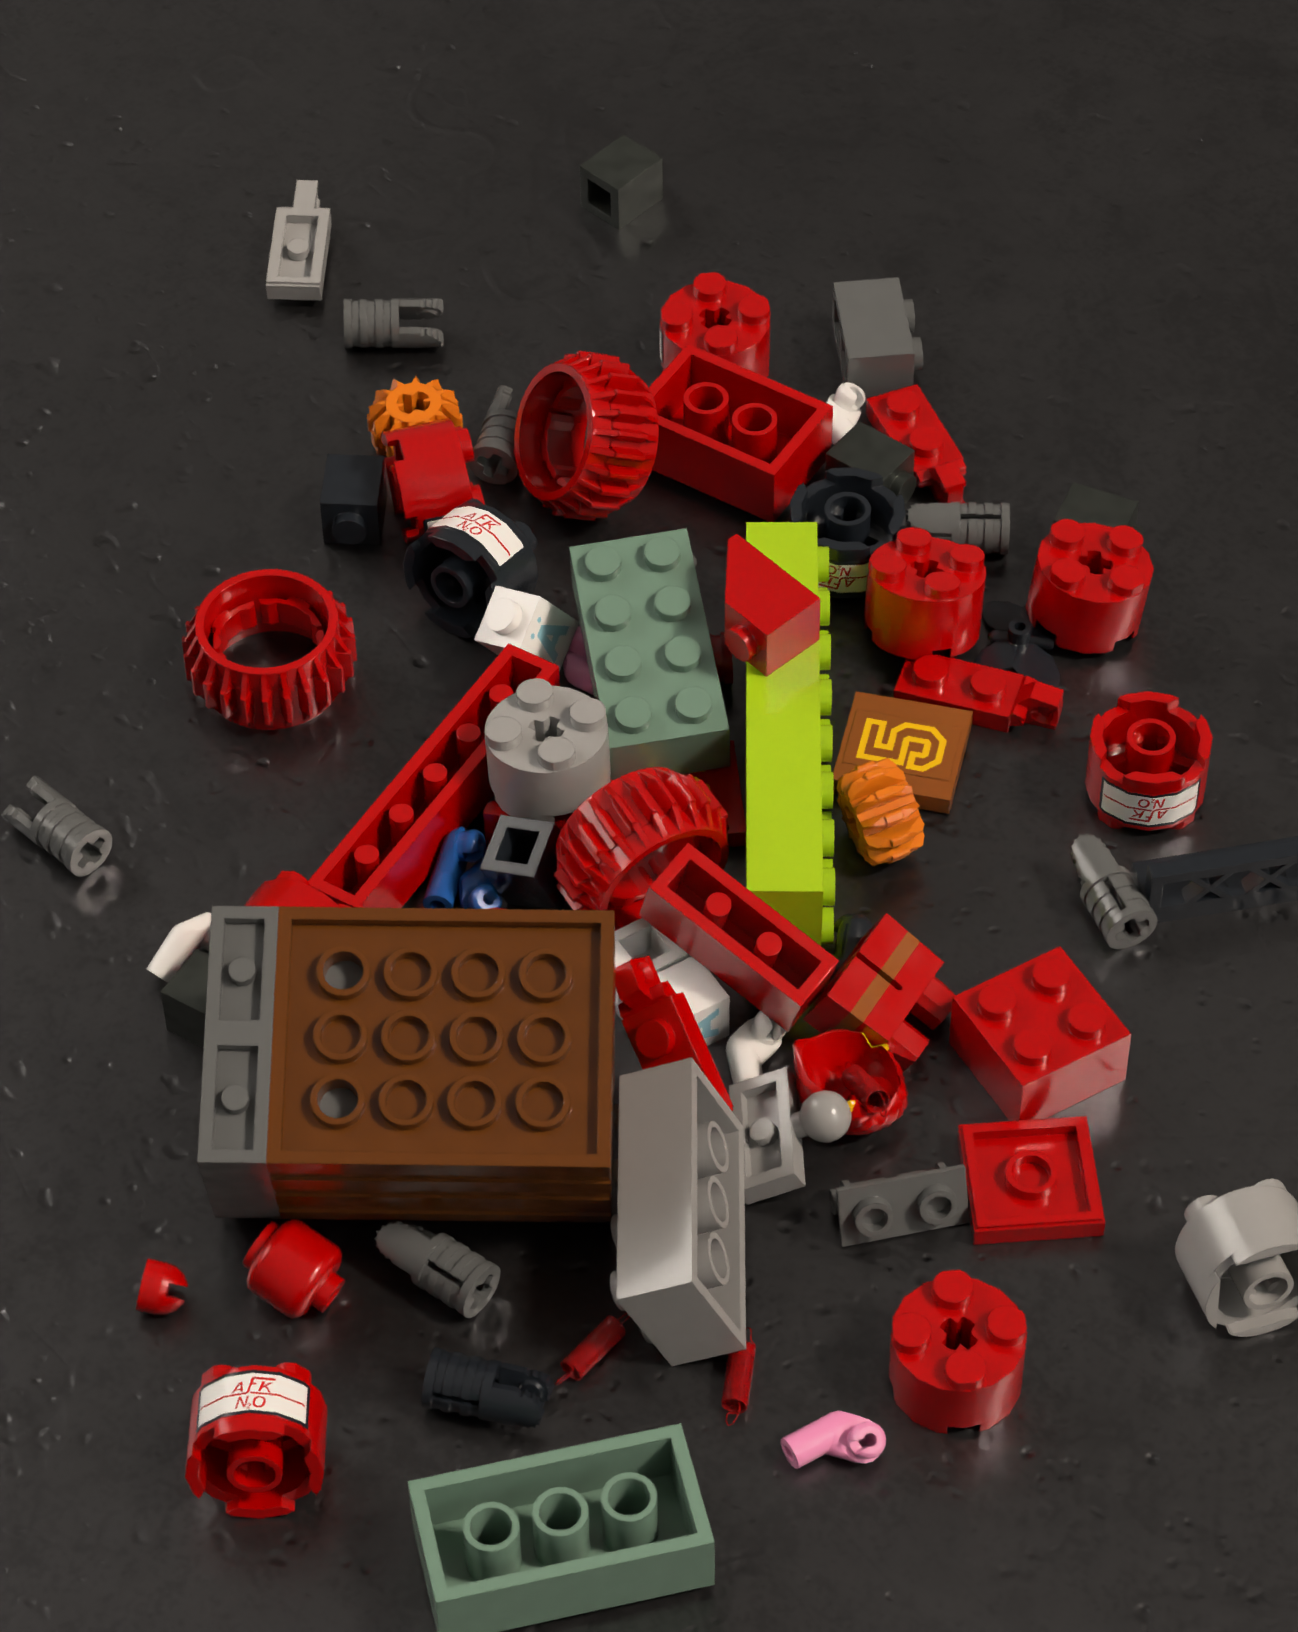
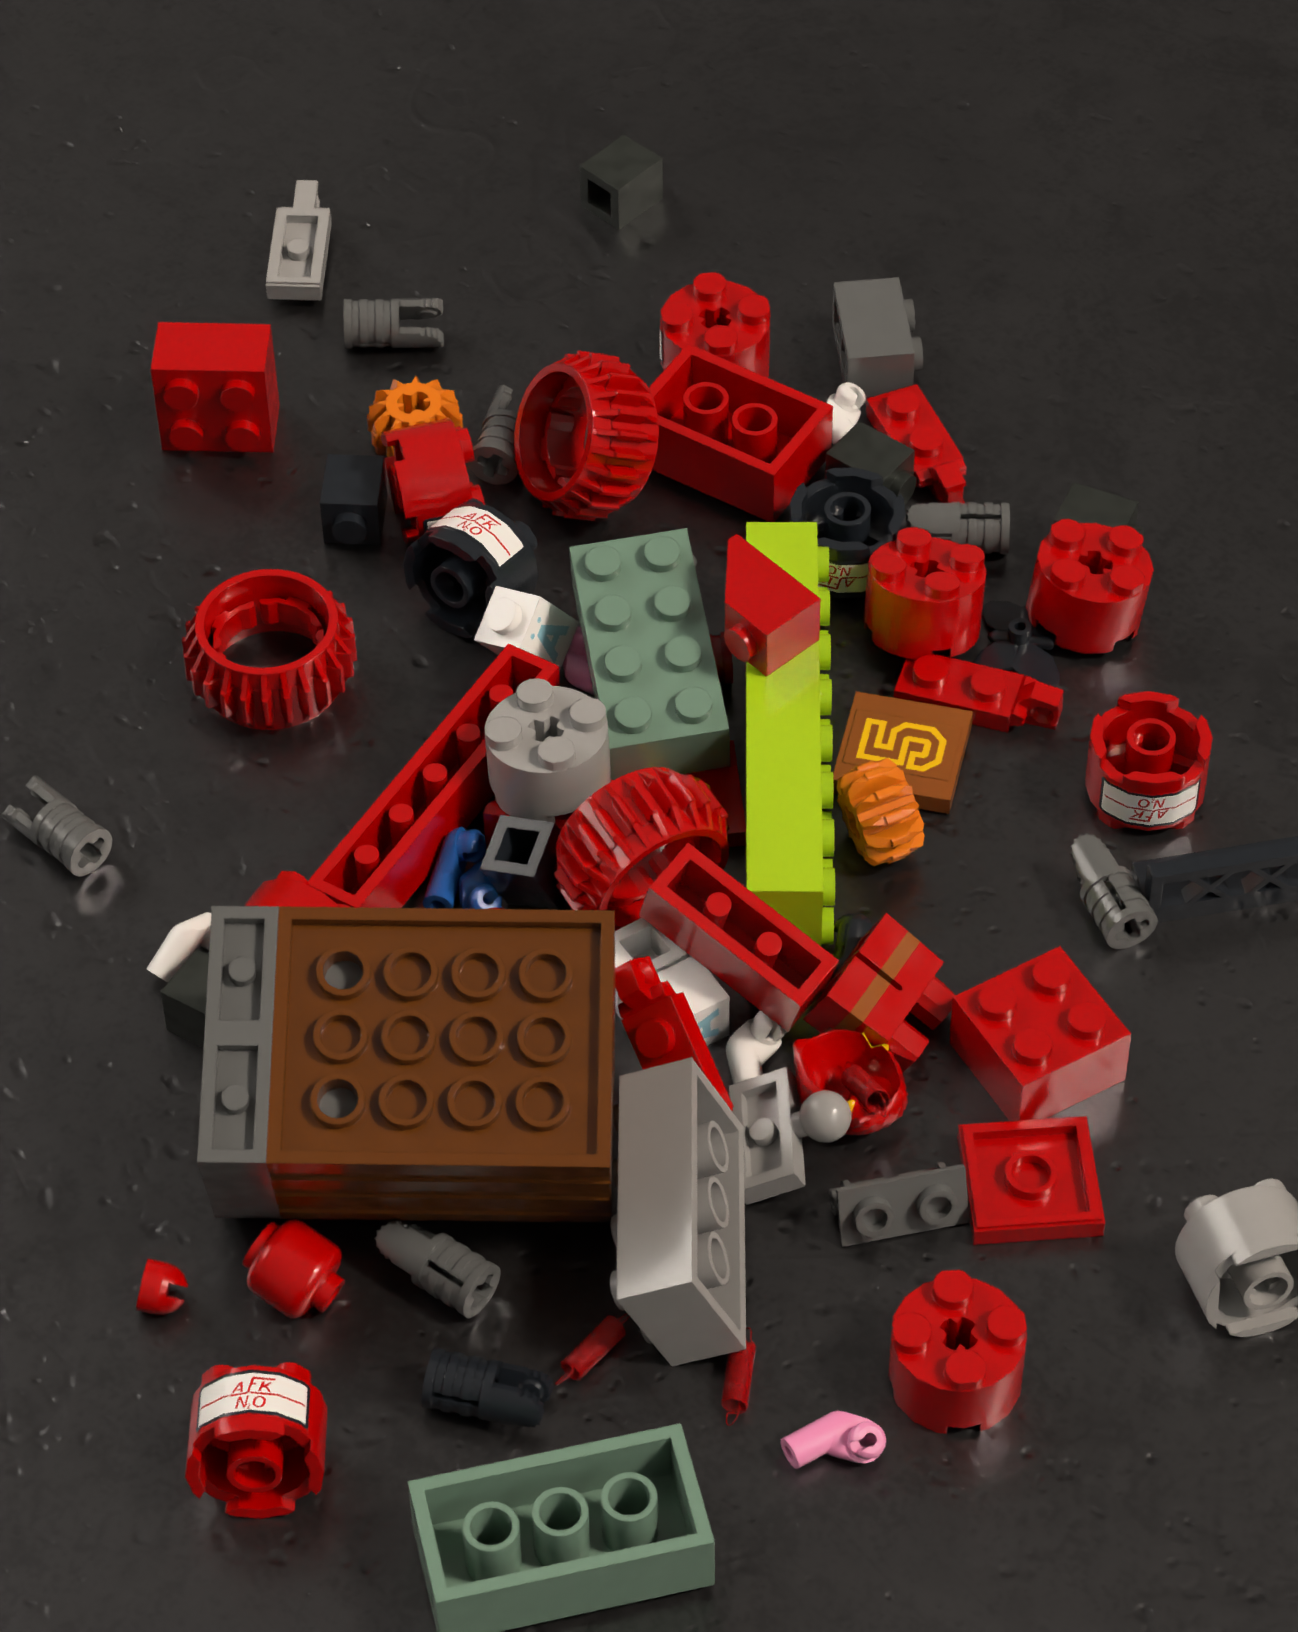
(215, 387): none -> red brick

